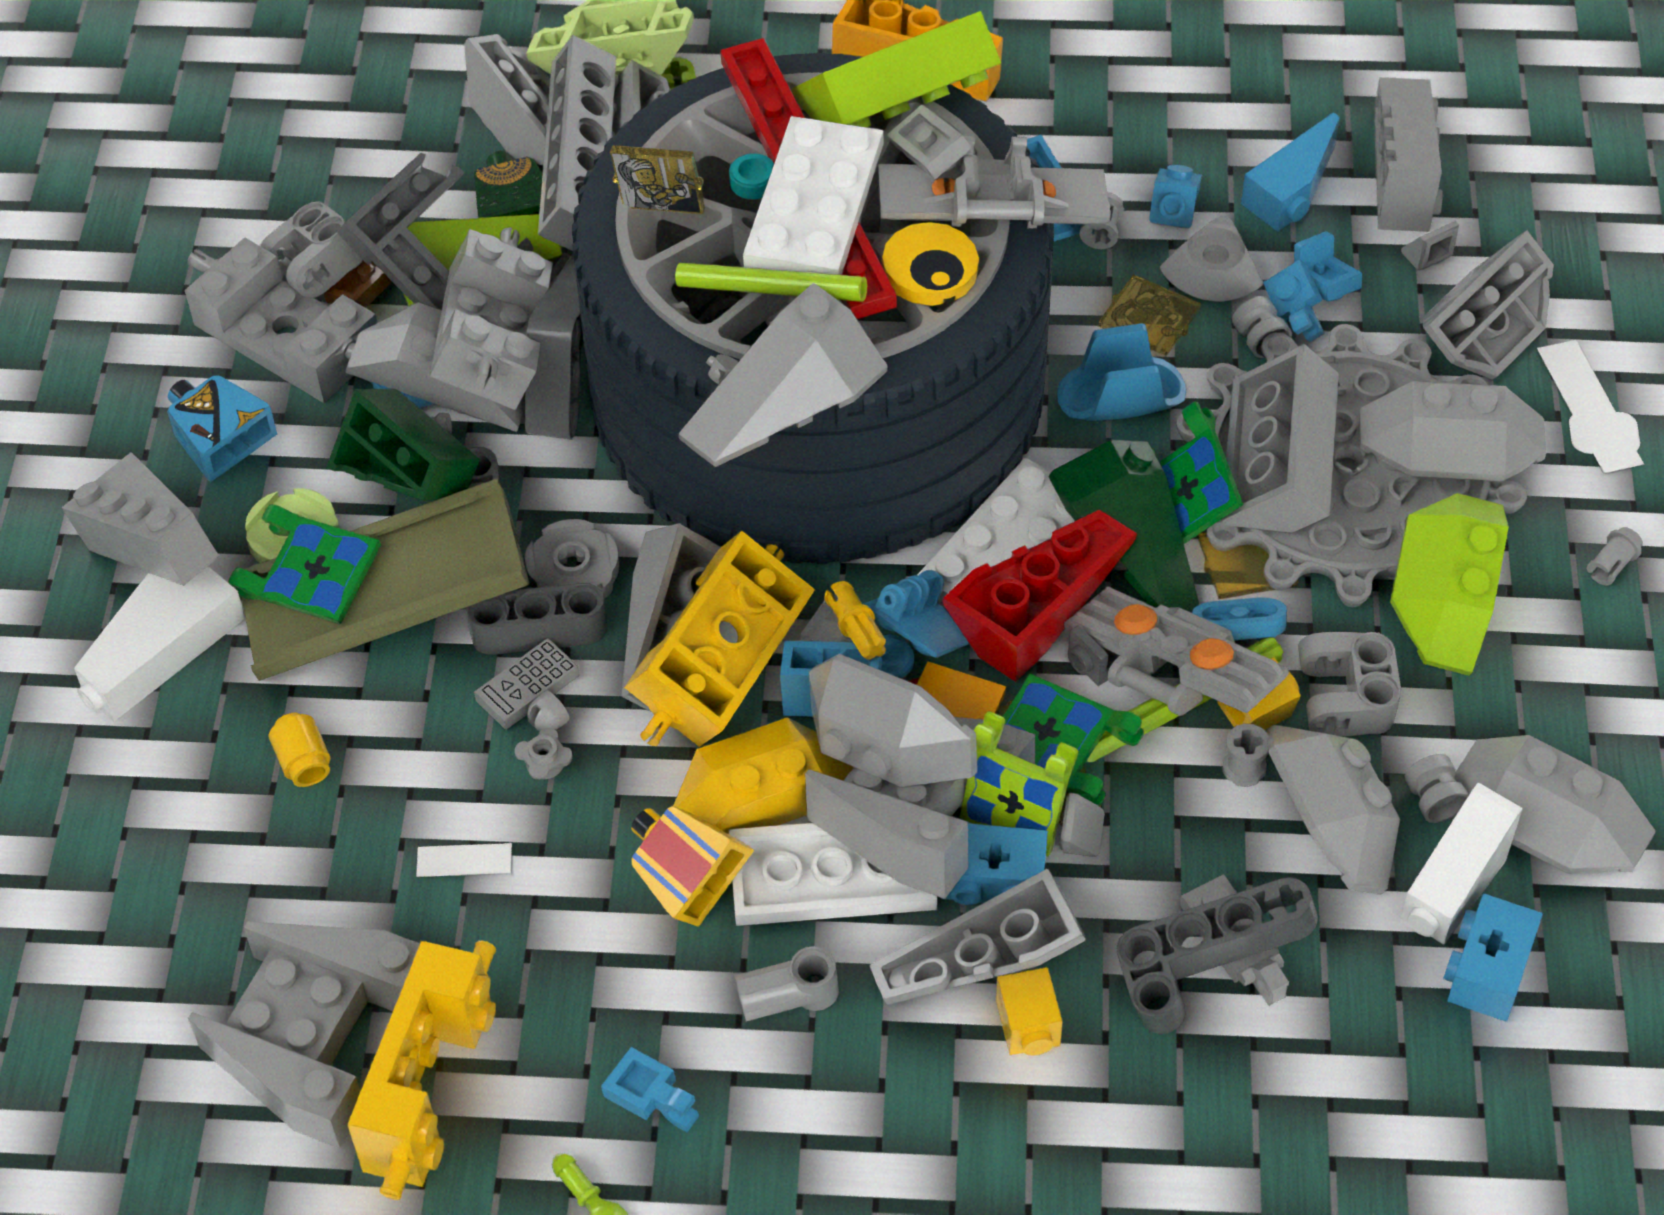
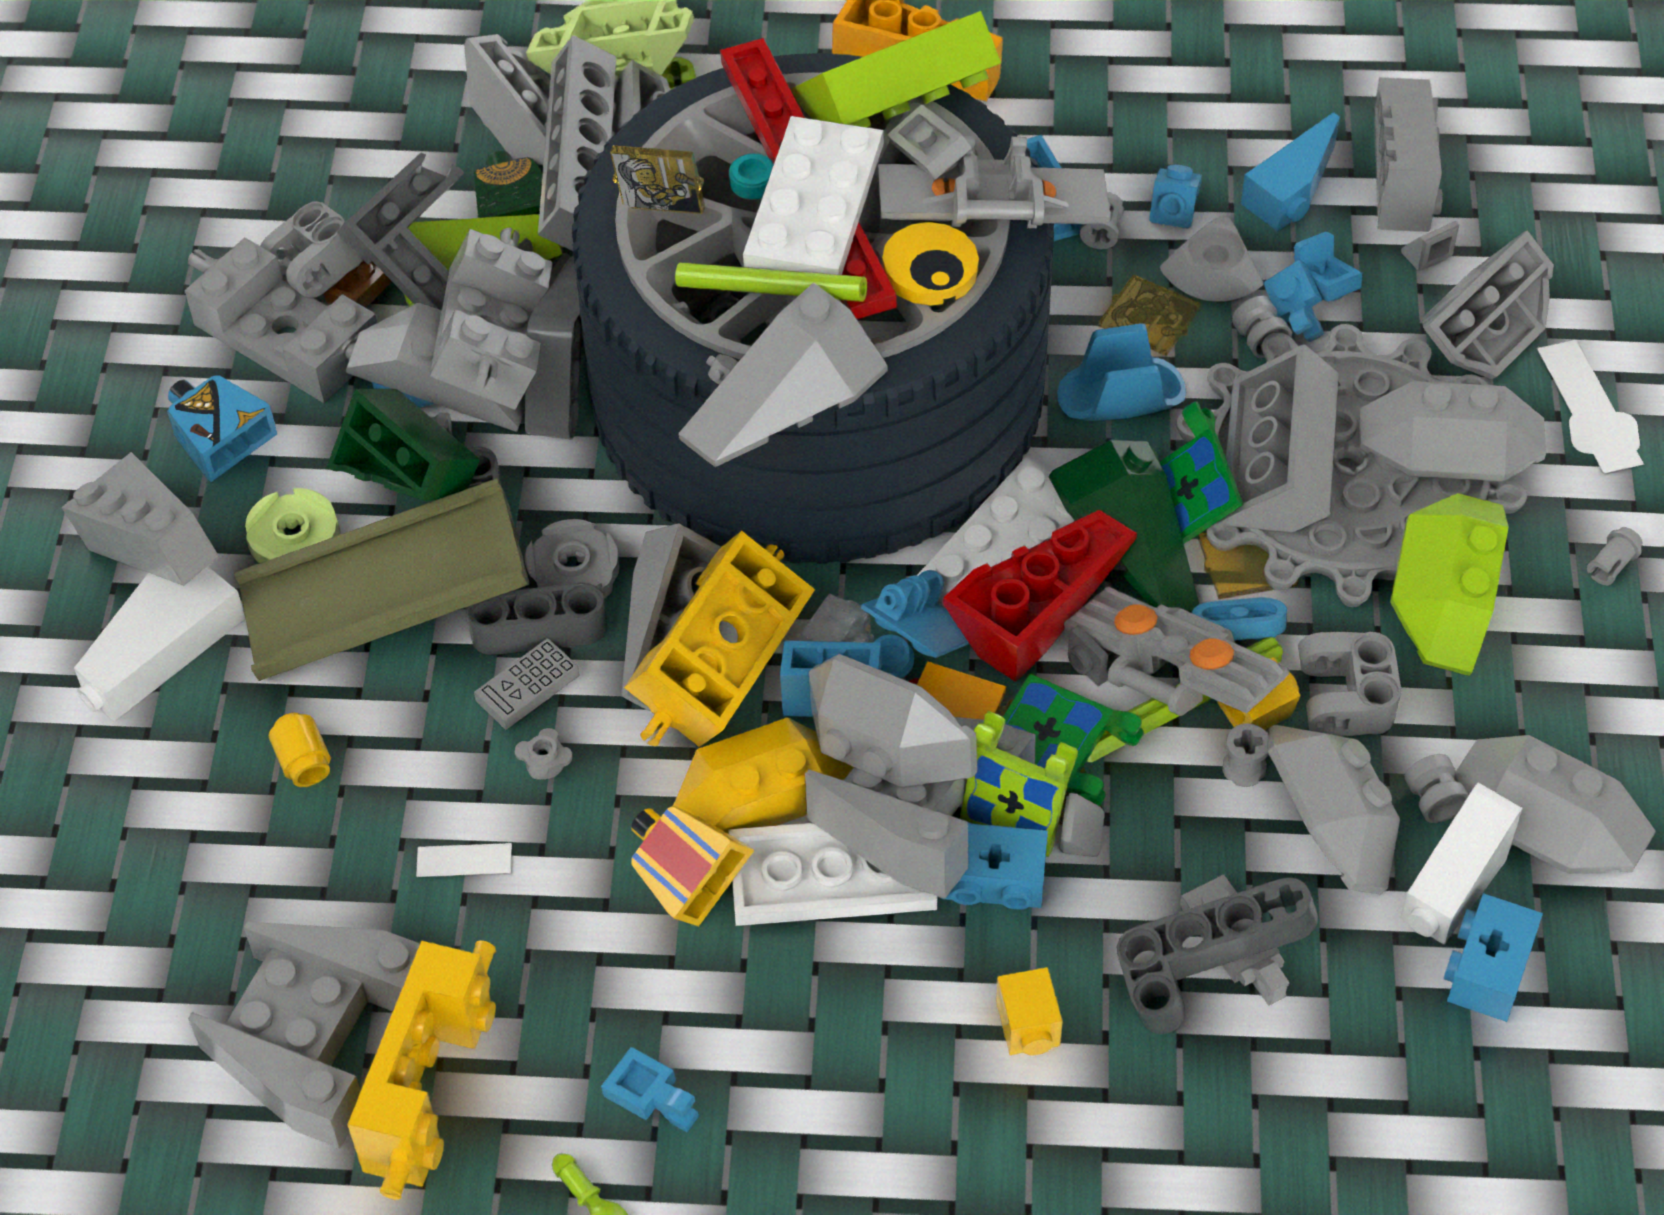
(315, 568): green flag -> none
(547, 712): light grey hinge -> none
(783, 985): light grey piece -> none
(856, 620): yellow axle -> none
(989, 941): light grey wedge -> none

